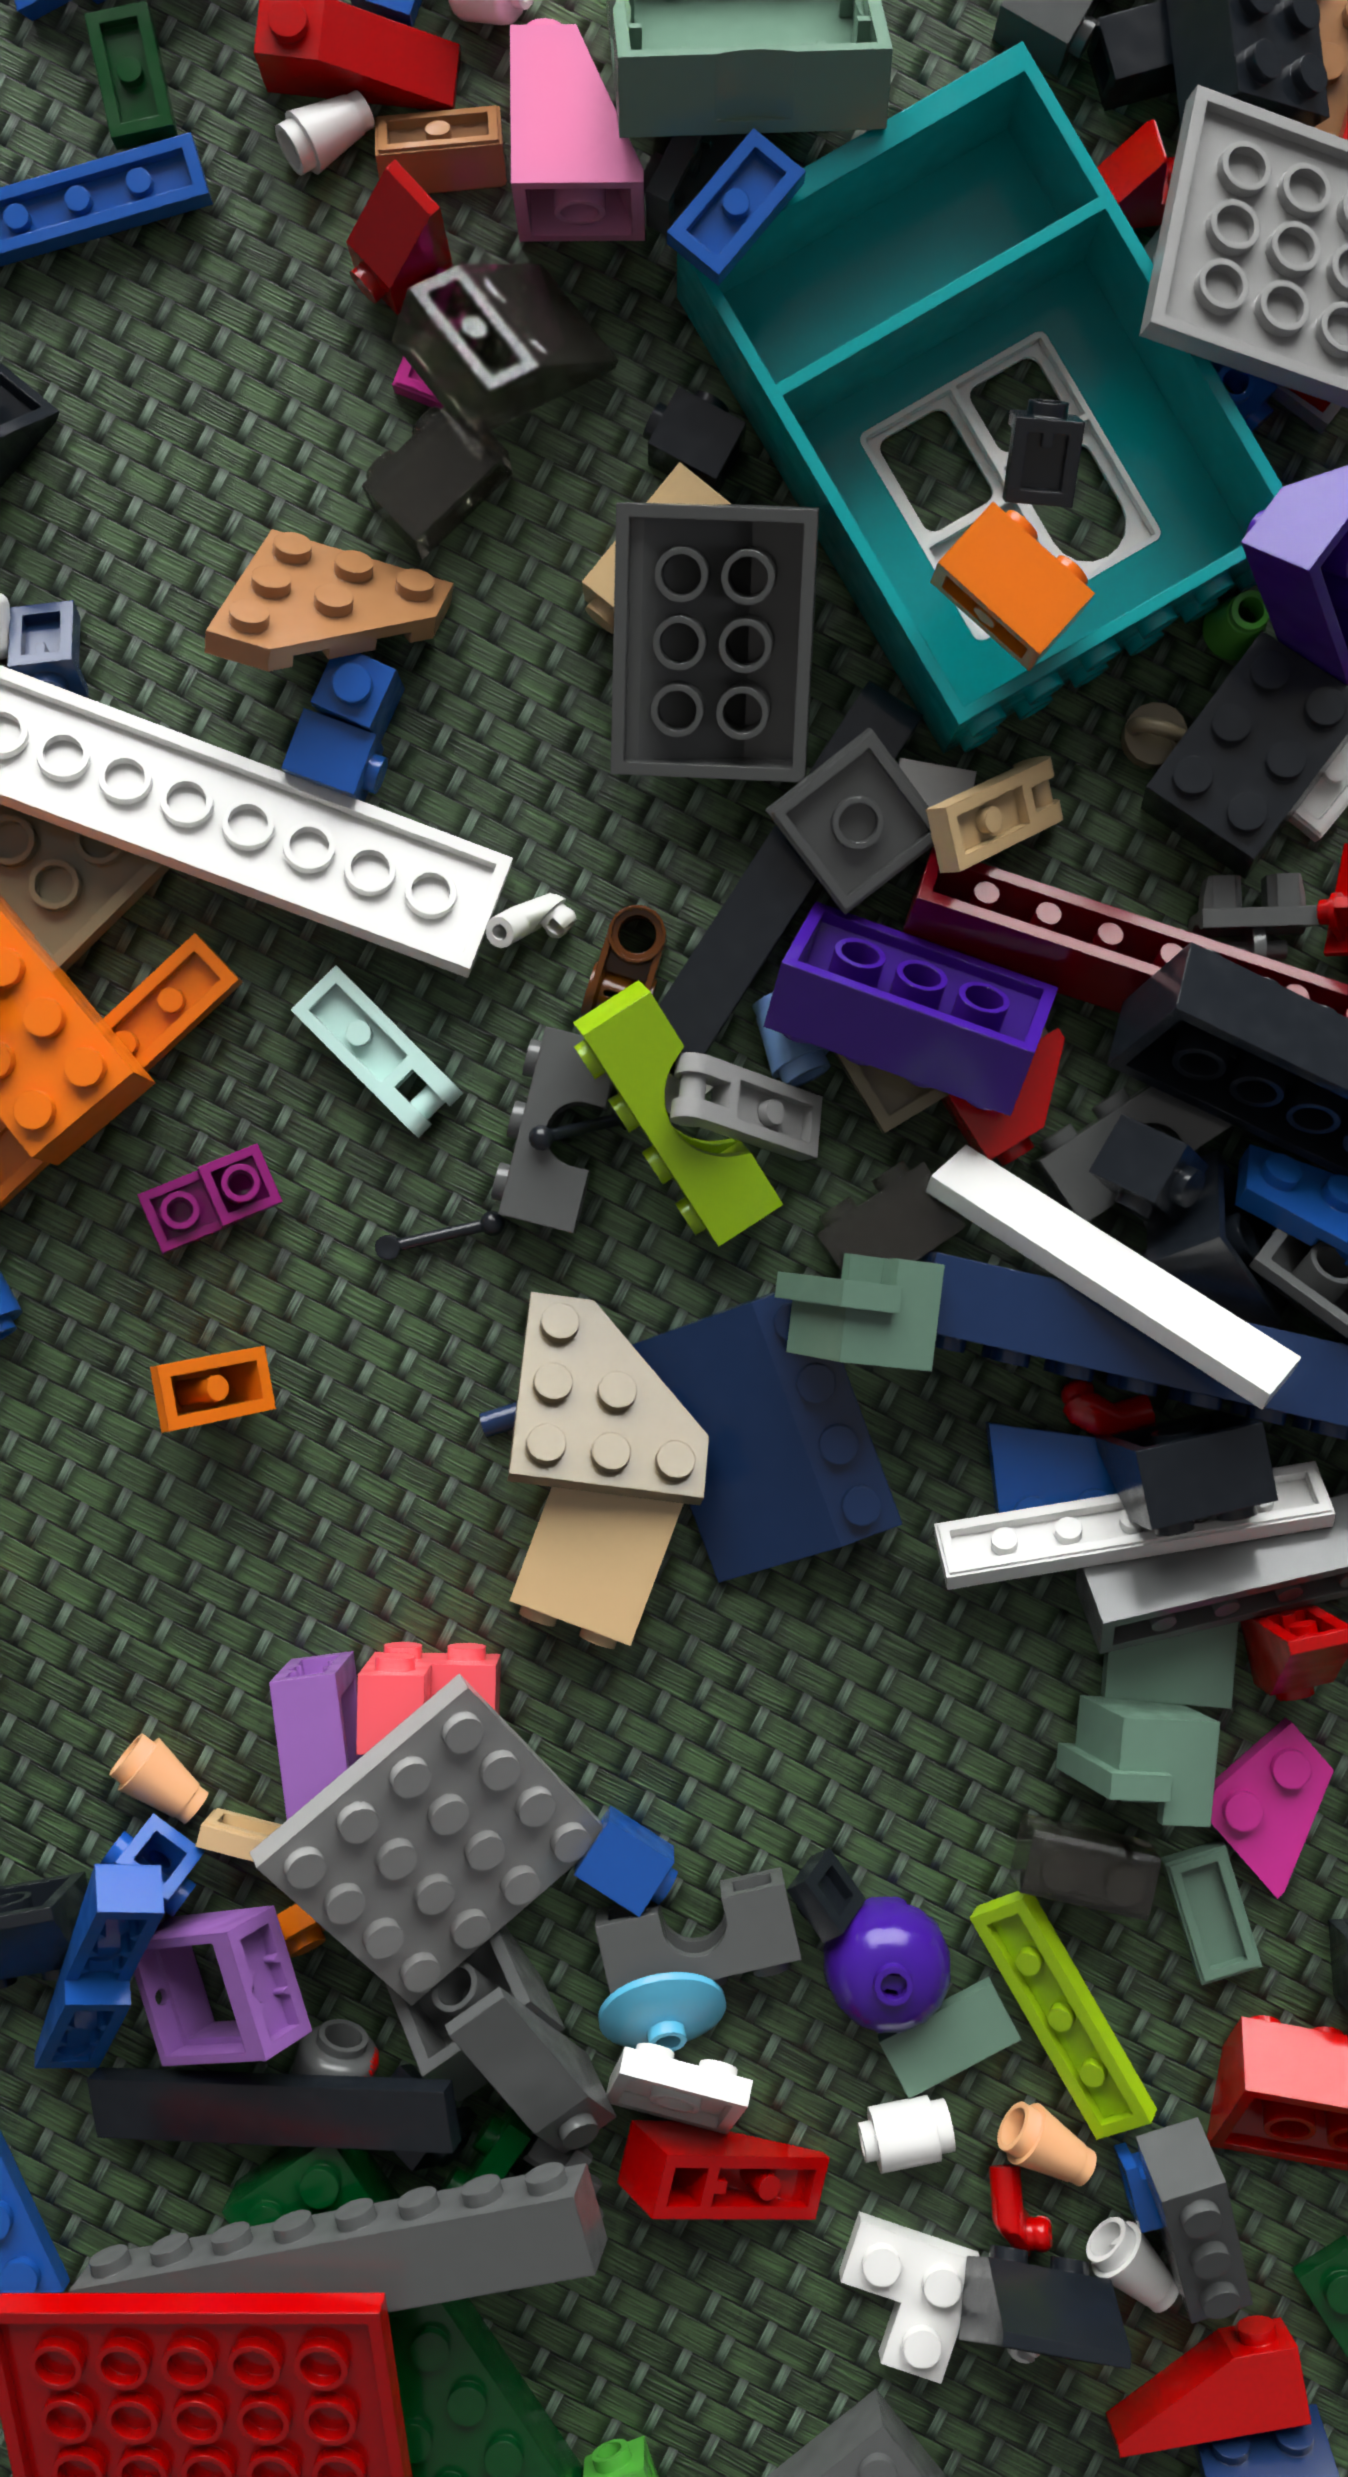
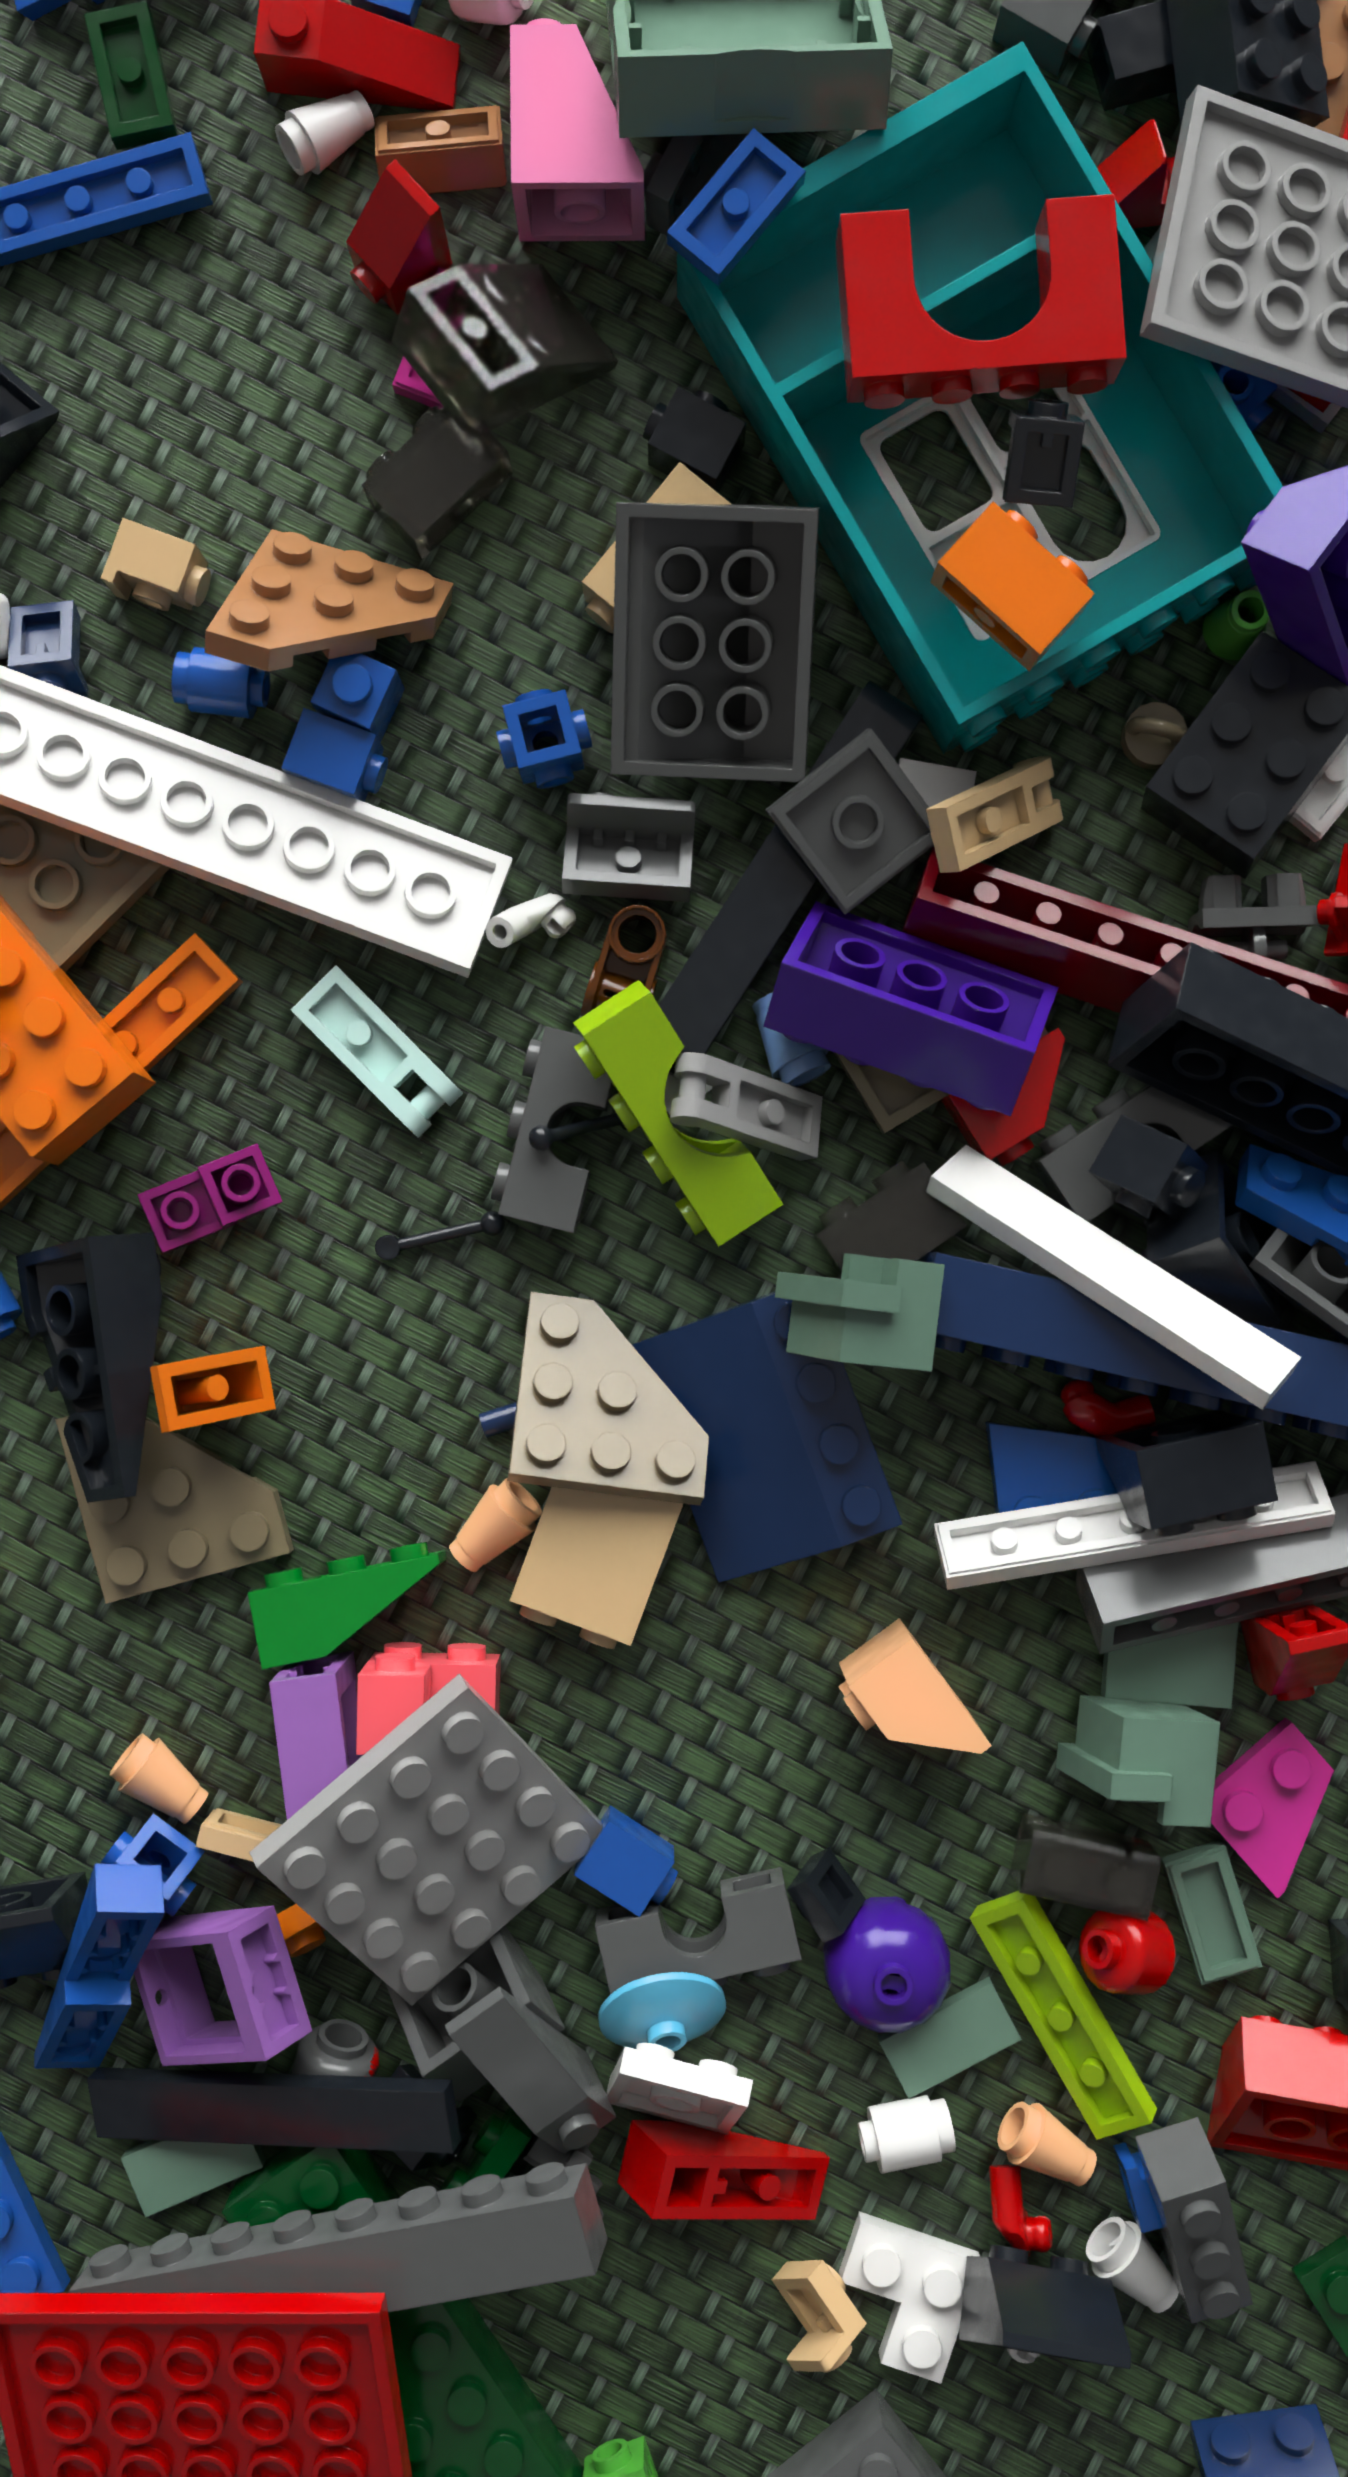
(99, 1322): none -> black wedge
(156, 568): none -> tan brick
(178, 2170): none -> sand green tile
(185, 1521): none -> dark tan plate
(218, 685): none -> blue brick
(318, 1614): none -> green slope
(496, 1524): none -> light nougat cone
(537, 716): none -> blue brick
(628, 847): none -> dark grey bracket
(824, 2310): none -> tan bracket
(903, 354): none -> red arch
(905, 1694): none -> light nougat slope
(1127, 1953): none -> red head
(1223, 2388): red slope -> none

